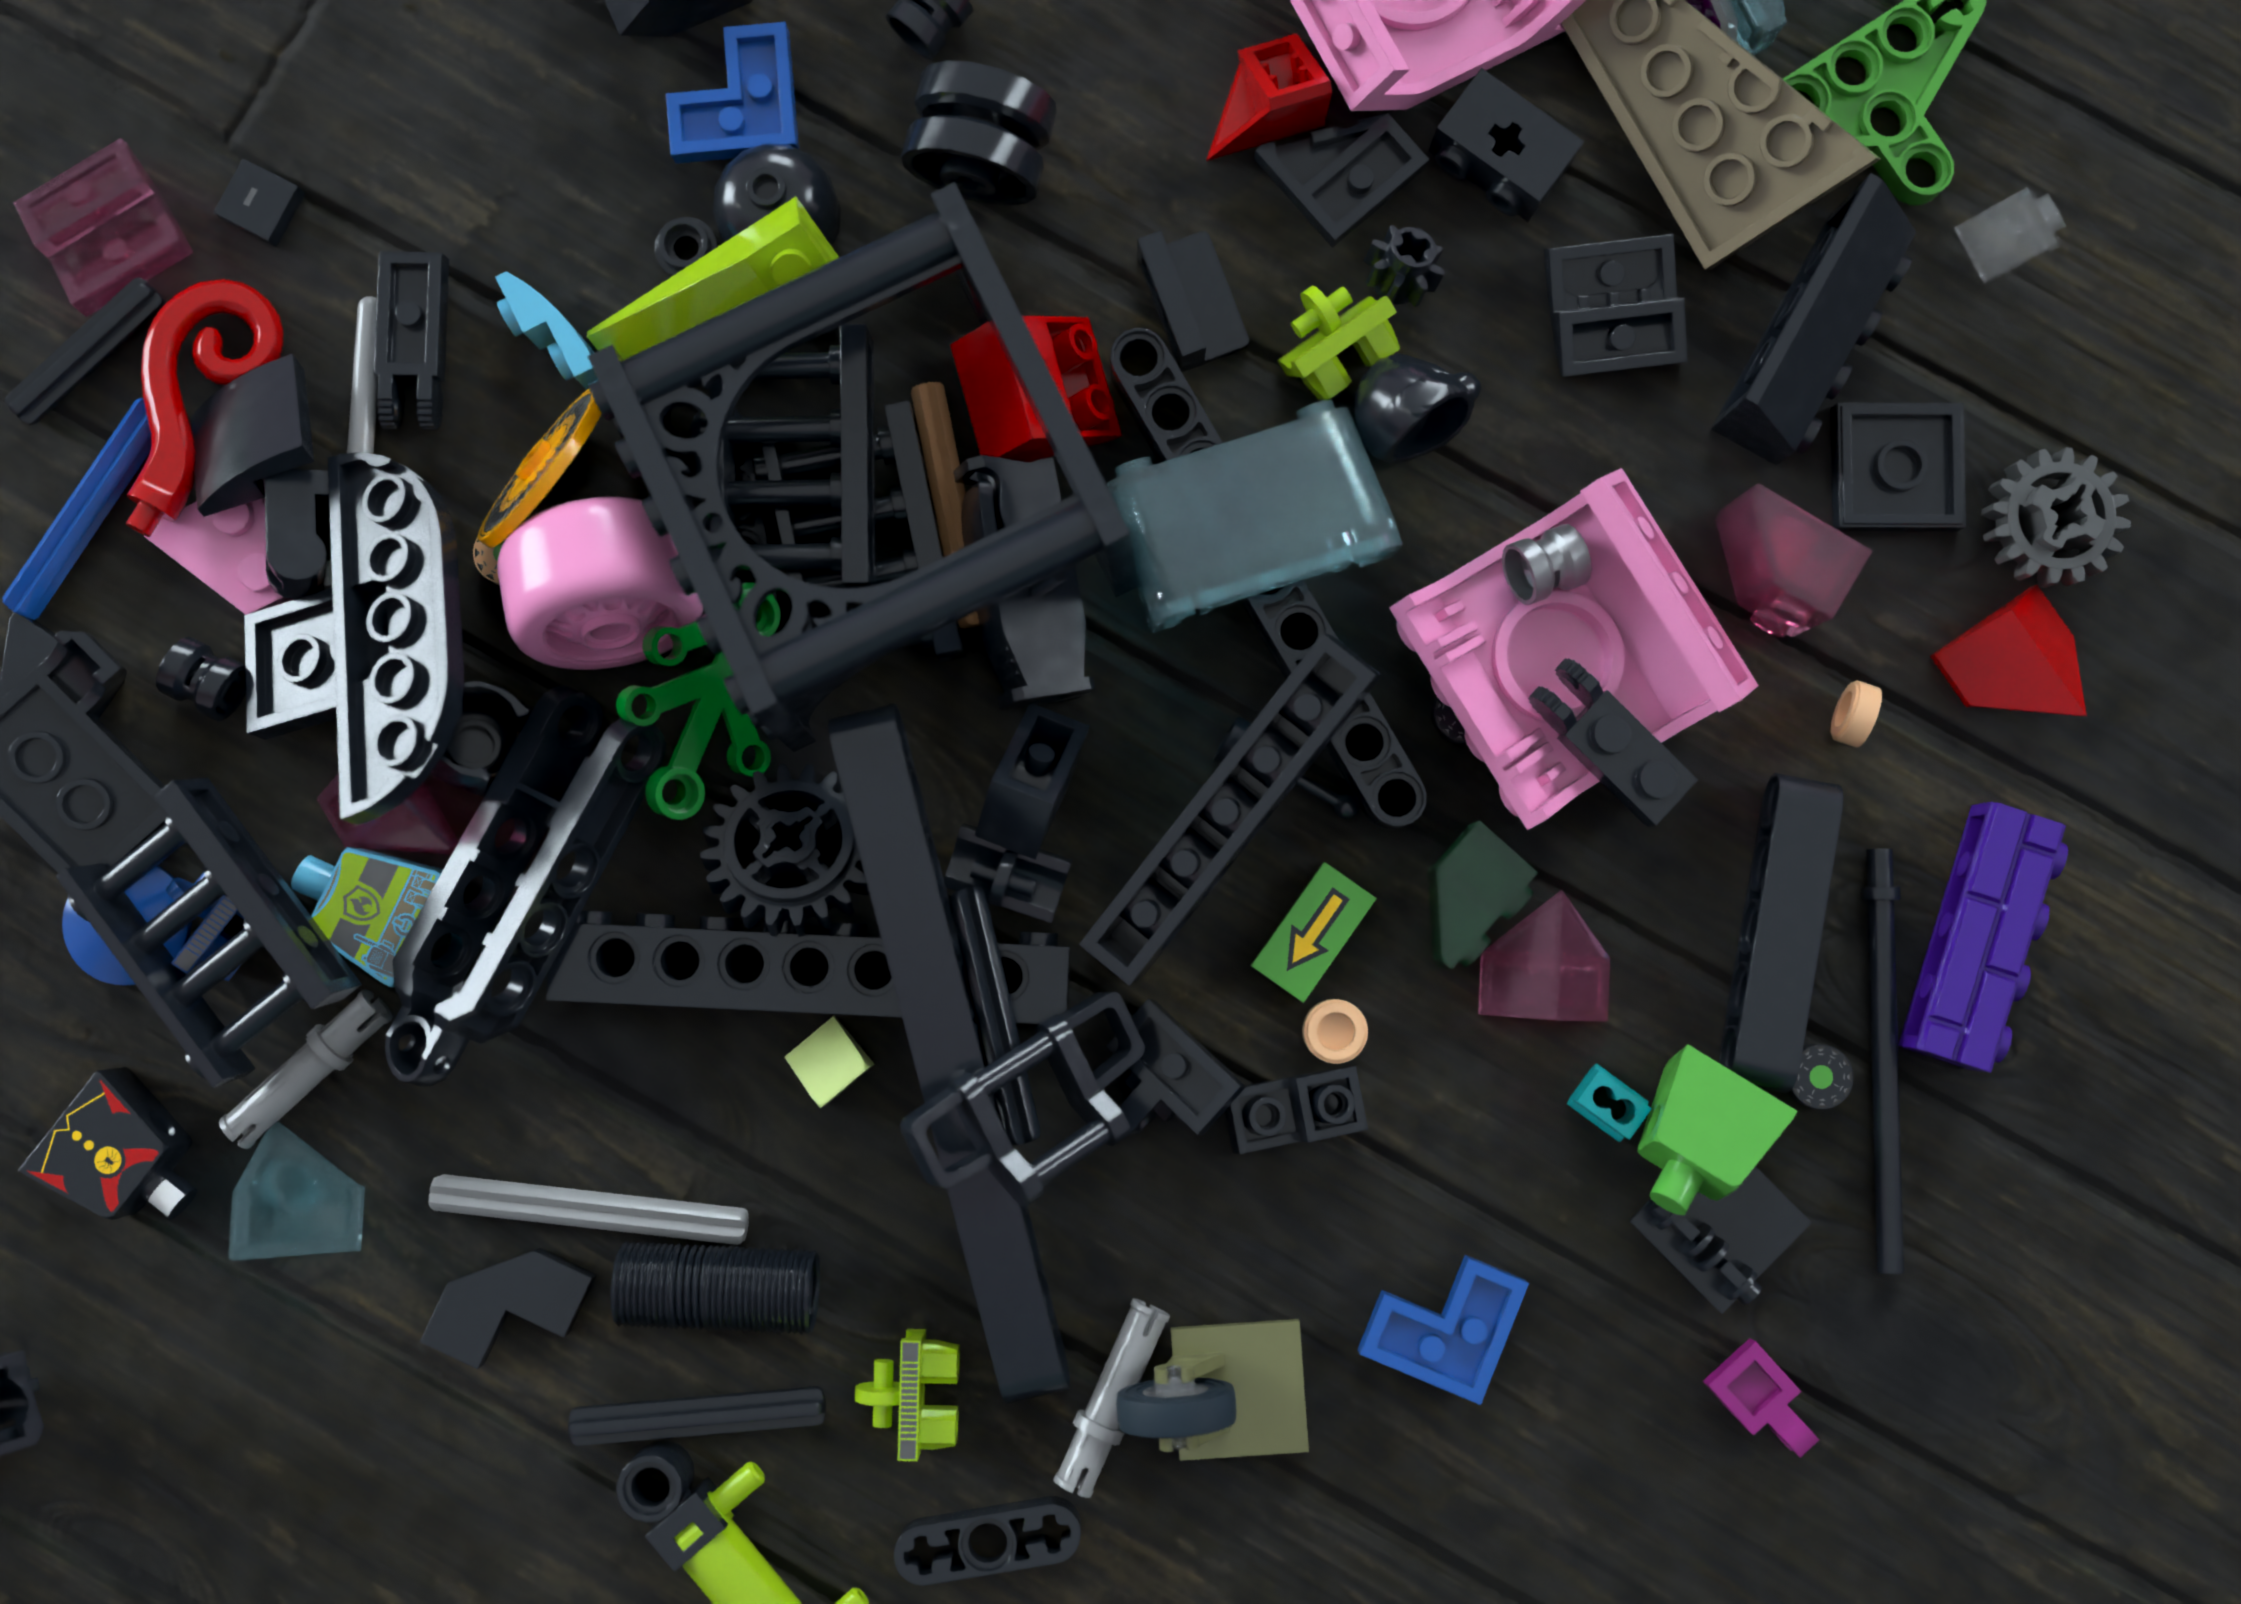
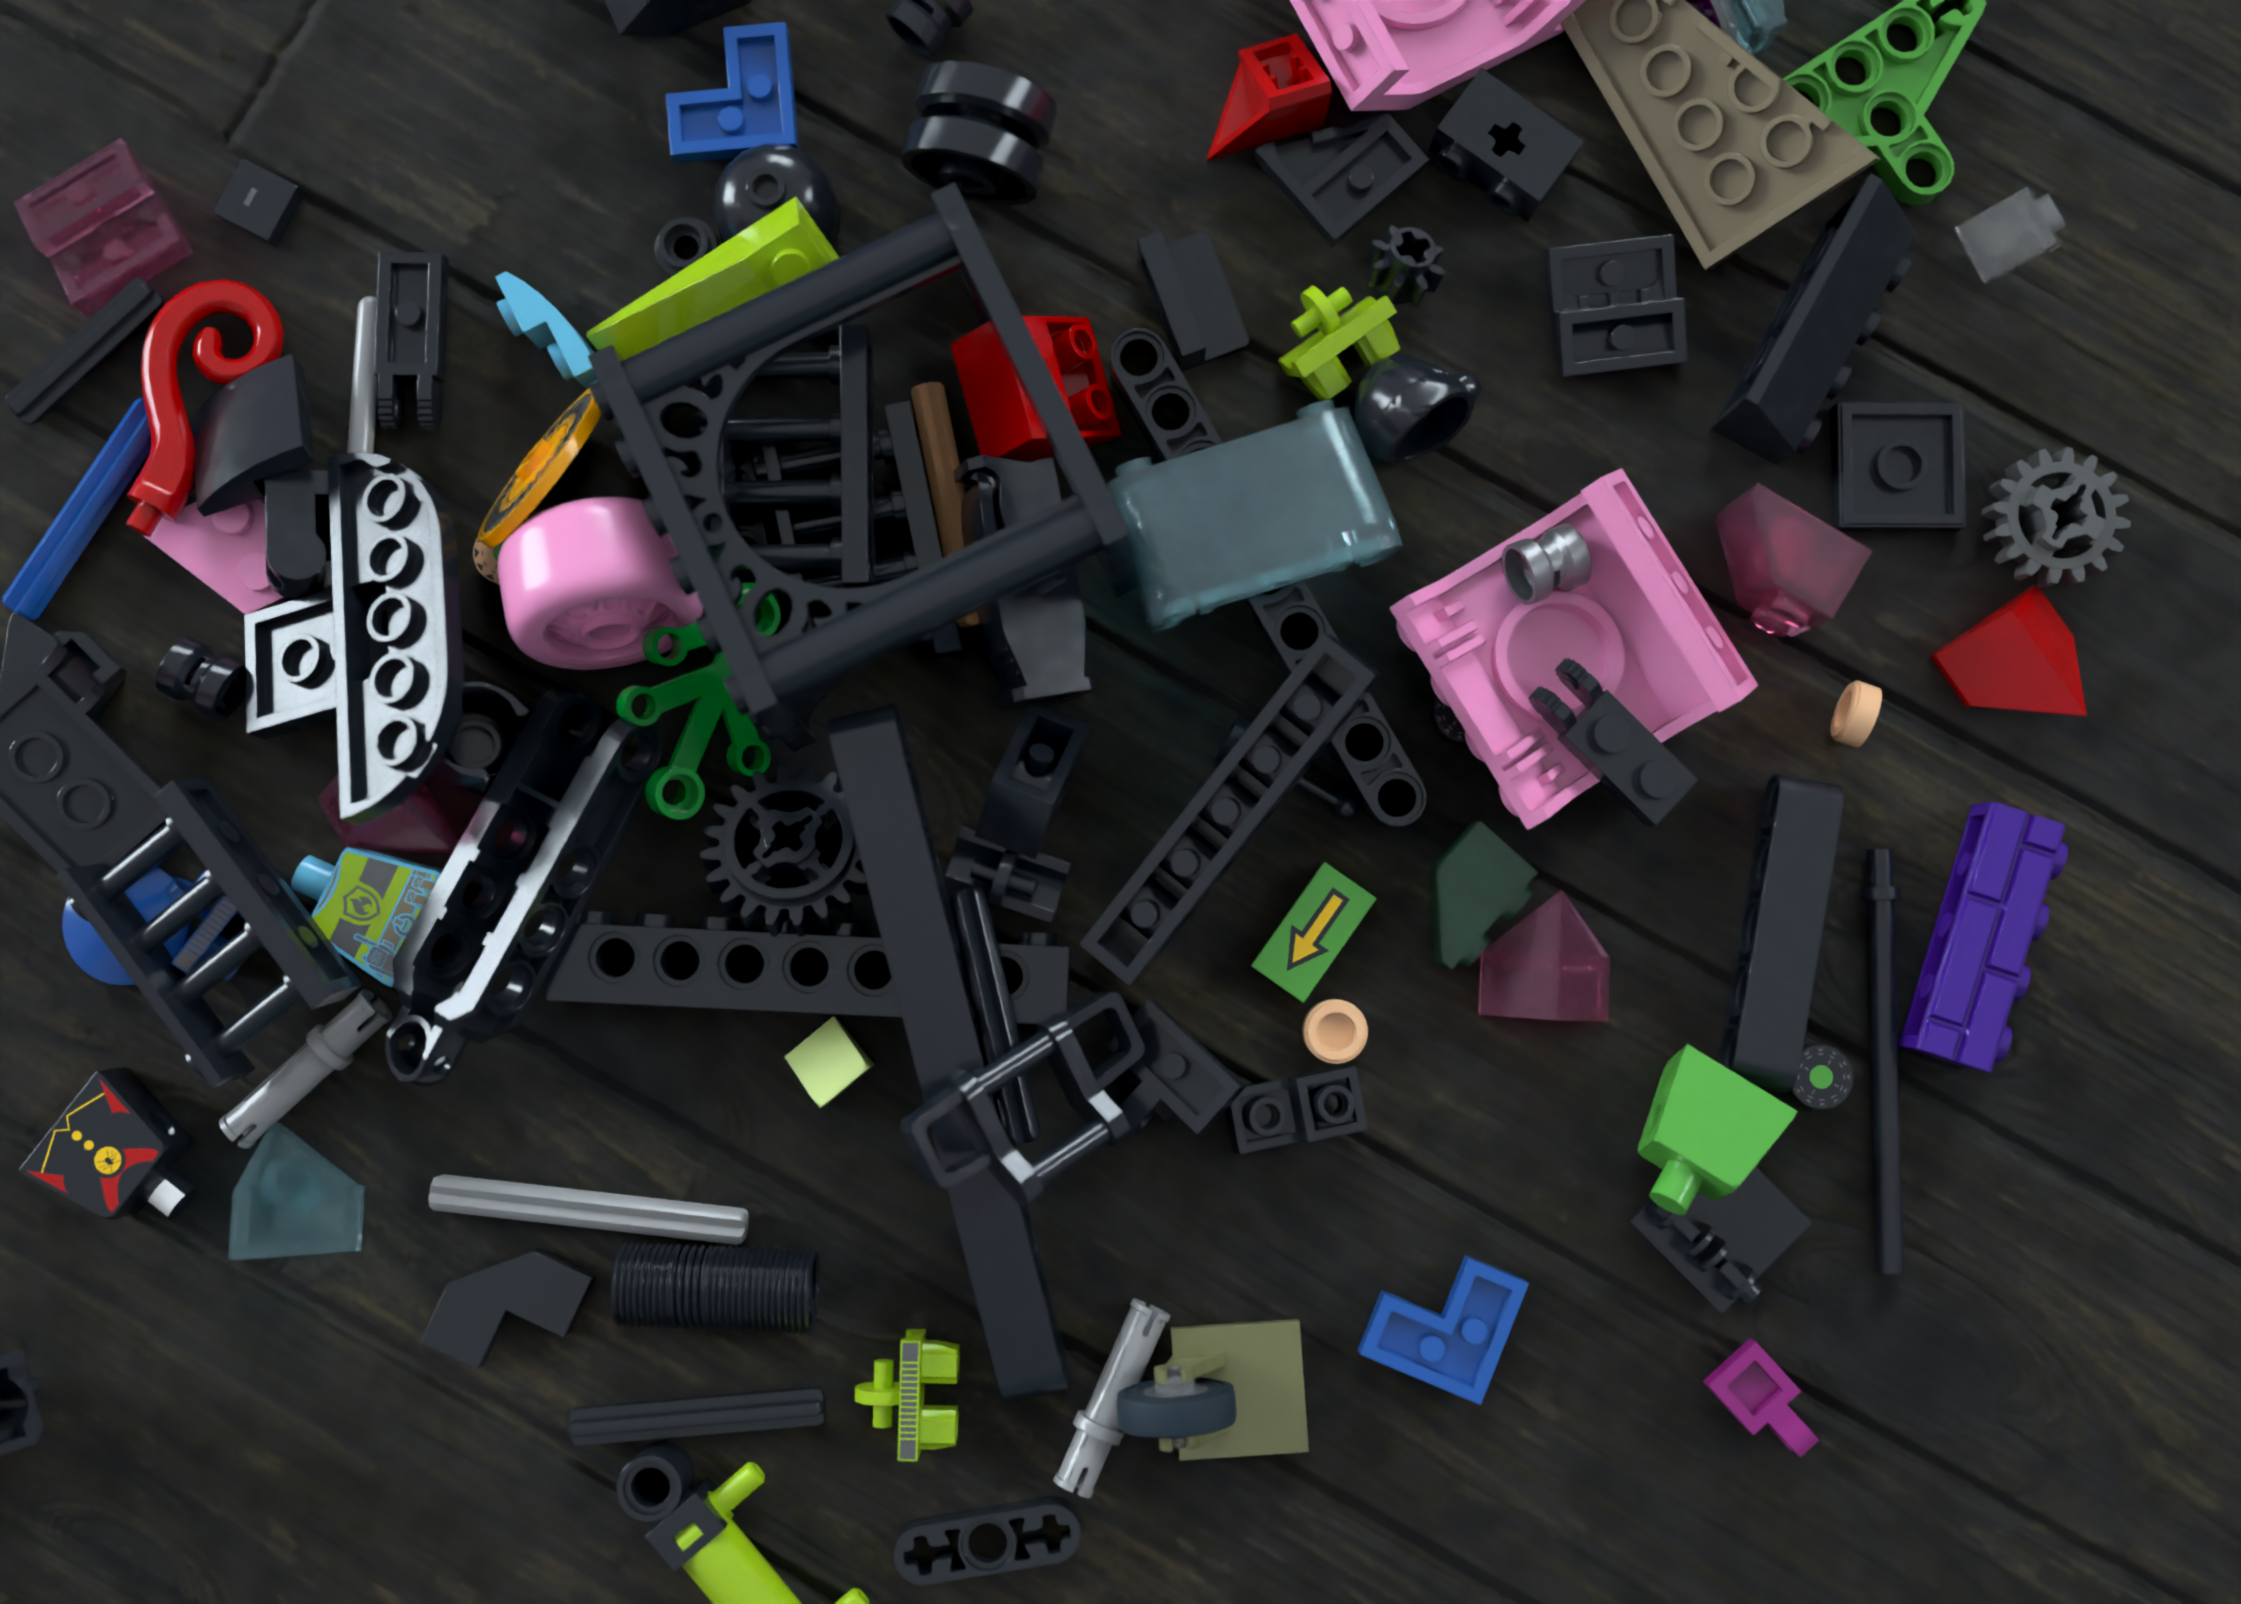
(1583, 1103): teal piece -> none

